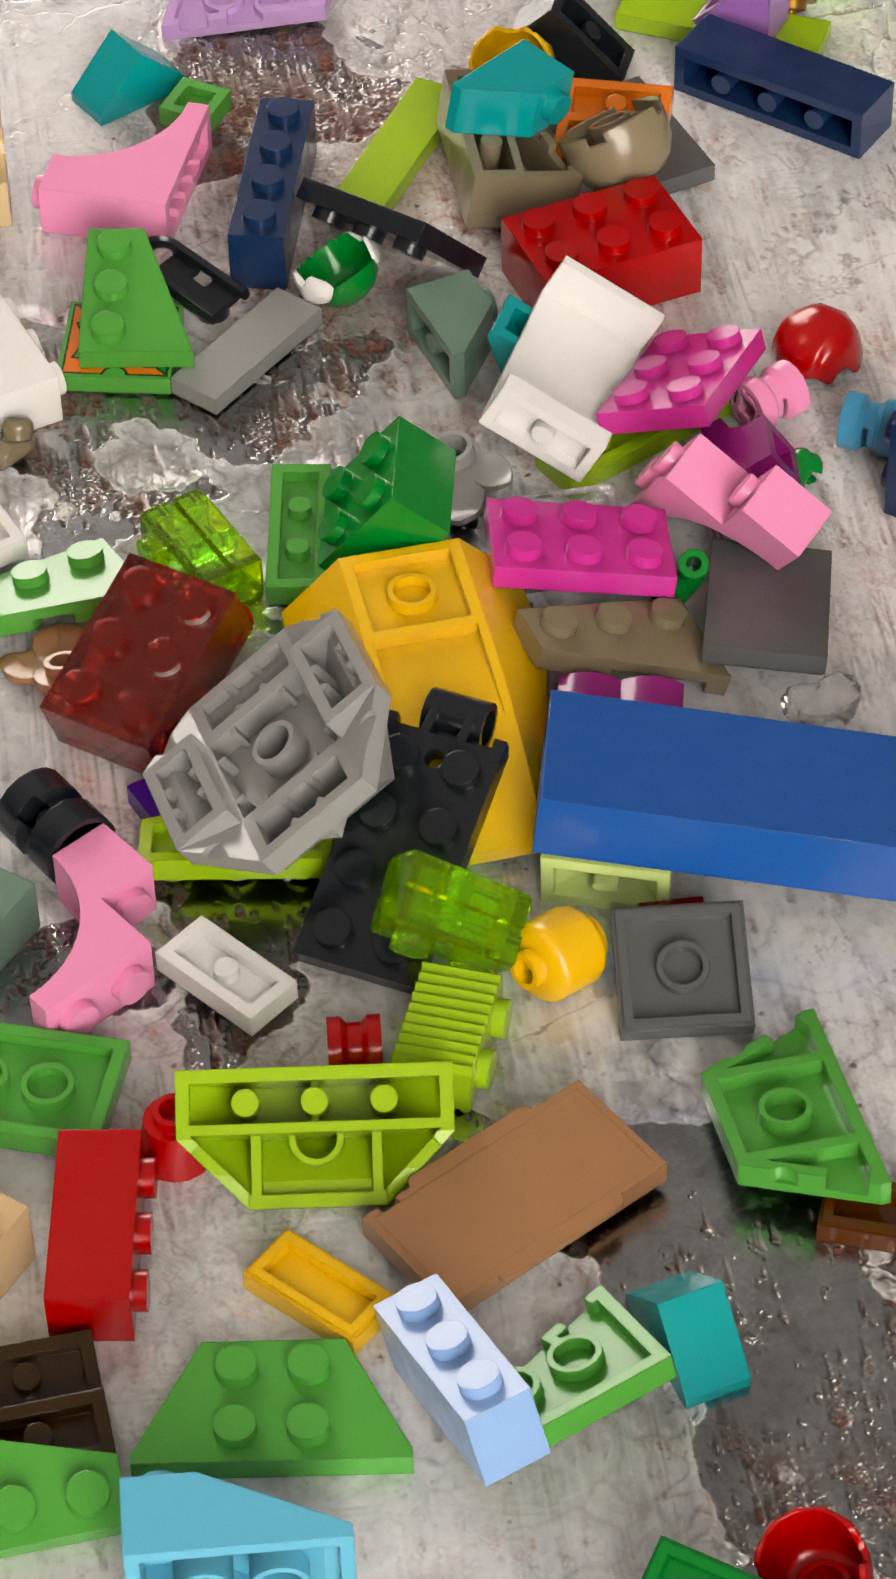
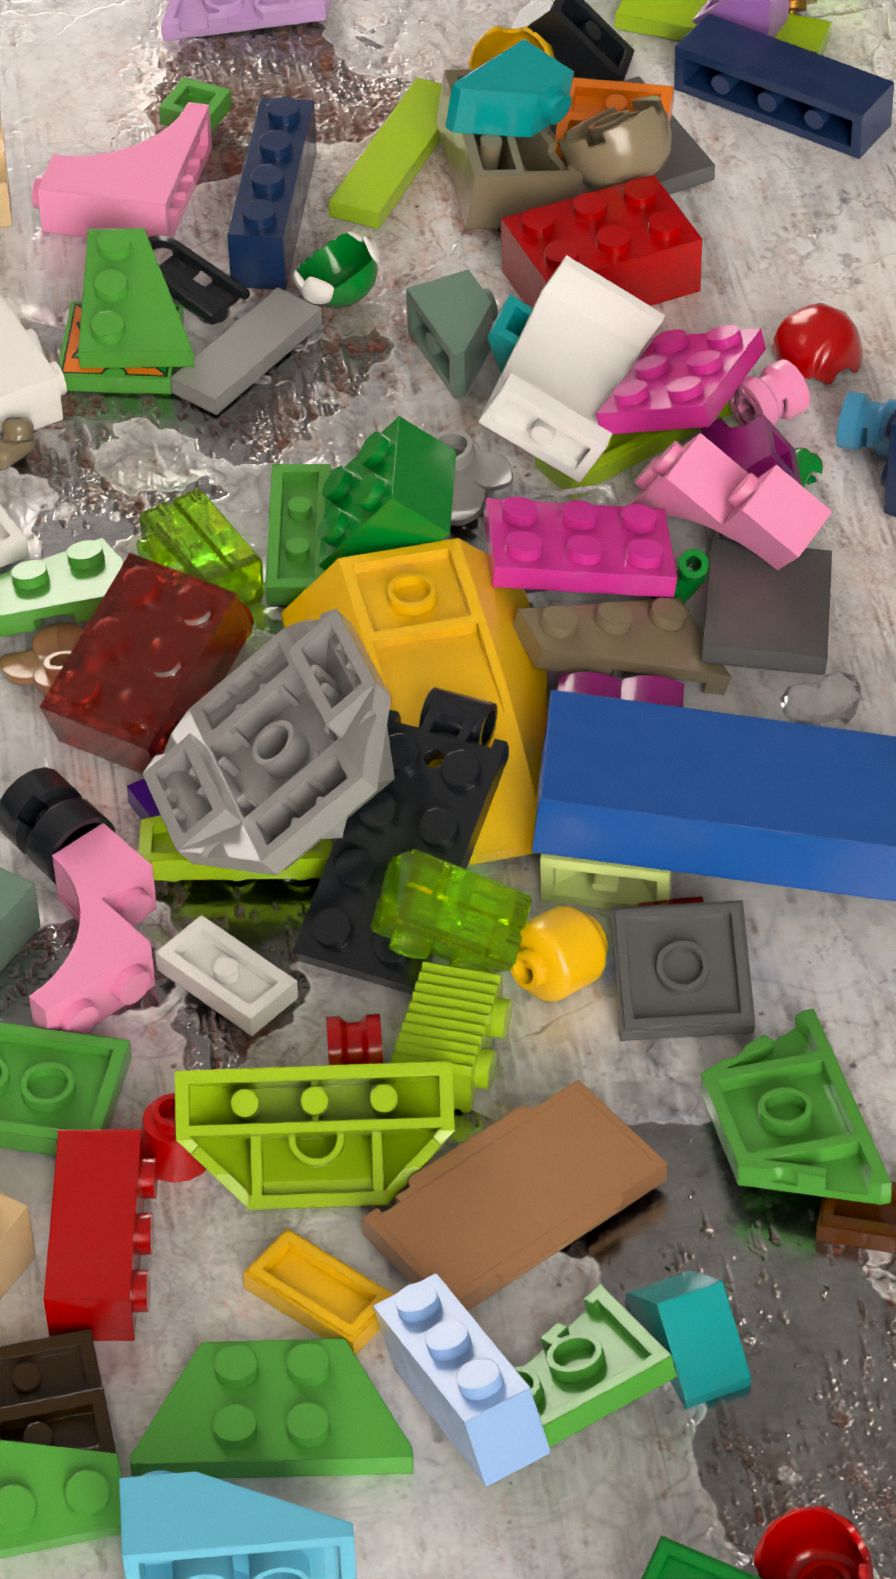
(123, 79): teal slope -> none
(379, 223): black wing -> none

